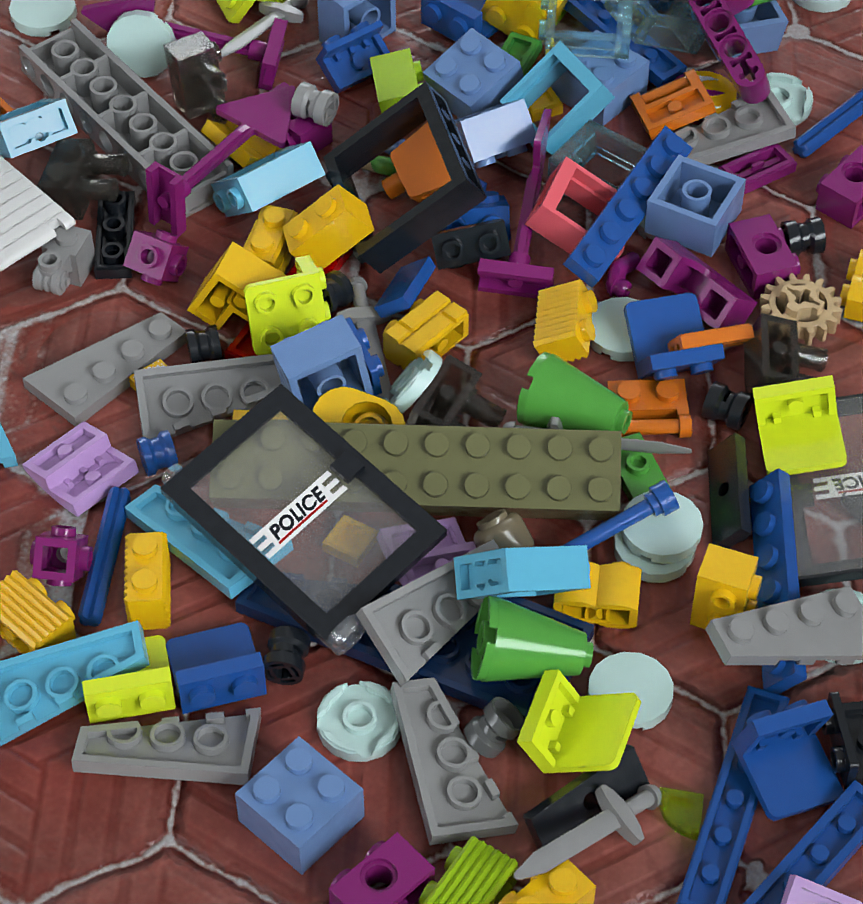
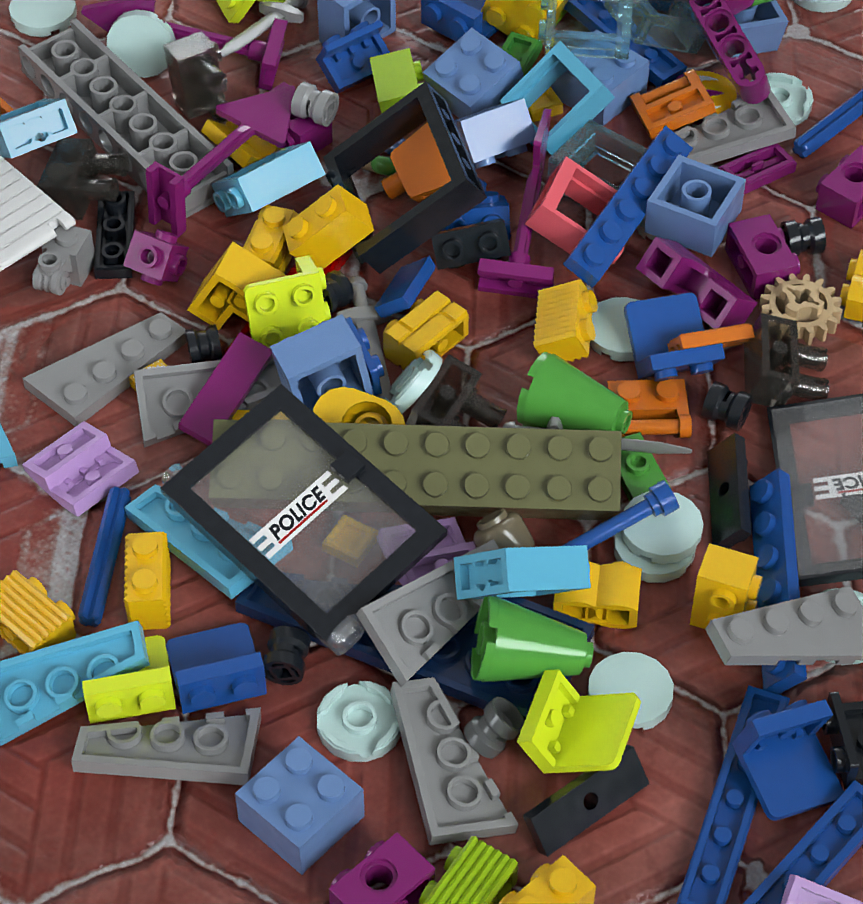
(49, 563): magenta brick -> none
(157, 452): blue wheel -> none
(226, 387): none -> magenta tile
(615, 816): light grey sword -> none
(617, 273): magenta arm -> none
(682, 811): clear neon green tile -> none
(799, 426): neon yellow bracket -> none

